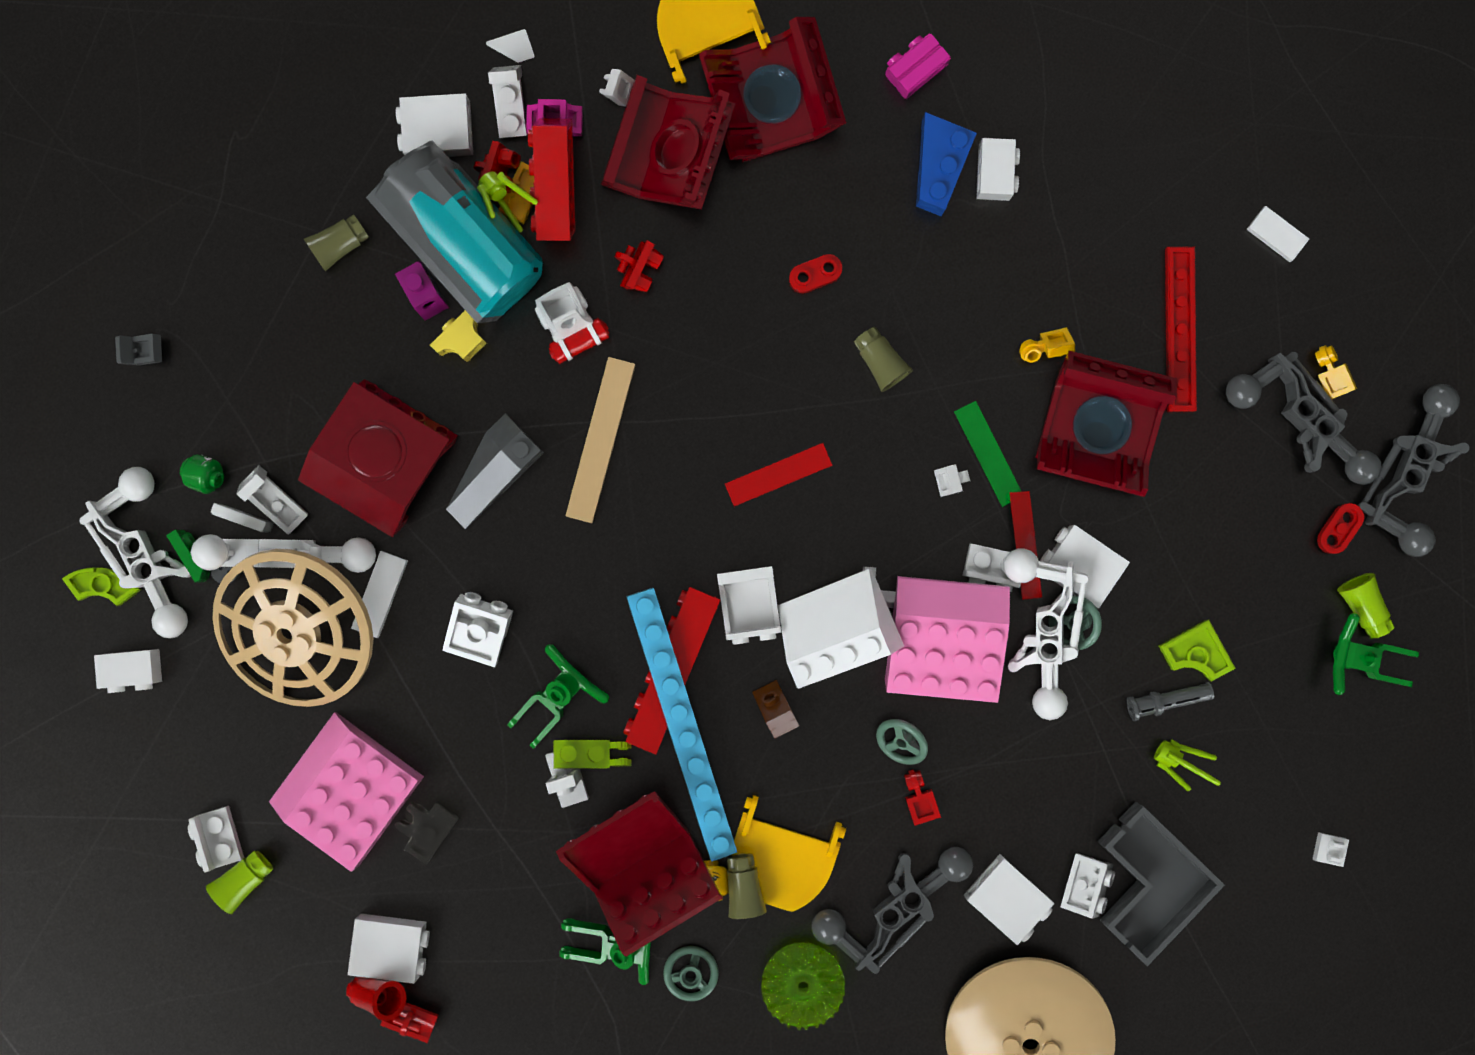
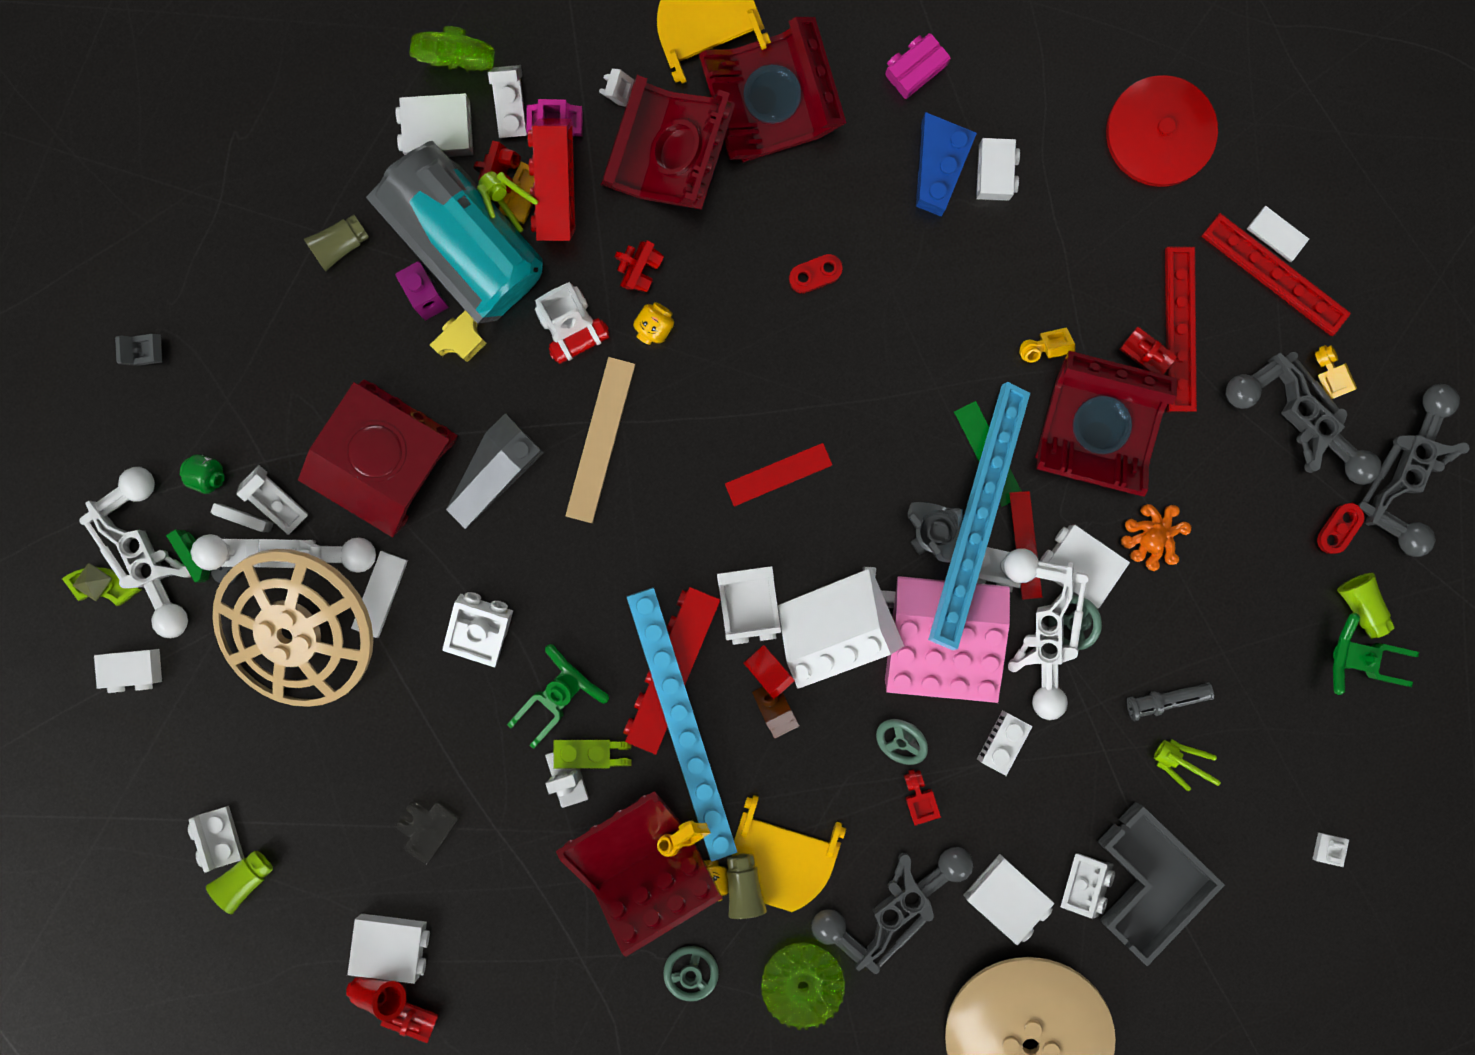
(92, 581): none -> olive slope
(344, 792): bright pink slope -> none
(452, 49): none -> clear neon green wheel
(514, 46): white sticker -> none
(610, 949): green piece -> none
(653, 323): none -> yellow head
(687, 835): none -> yellow plate
(769, 672): none -> red tile
(882, 359): olive plant -> none
(935, 529): none -> dark grey piece
(950, 480): white tile -> none
(979, 517): none -> medium azure plate
(1004, 743): none -> white brick
(1148, 352): none -> red hips
(1155, 537): none -> orange animal
(1162, 131): none -> red dish
(1199, 650): lime tile -> none
(1276, 274): none -> red tile

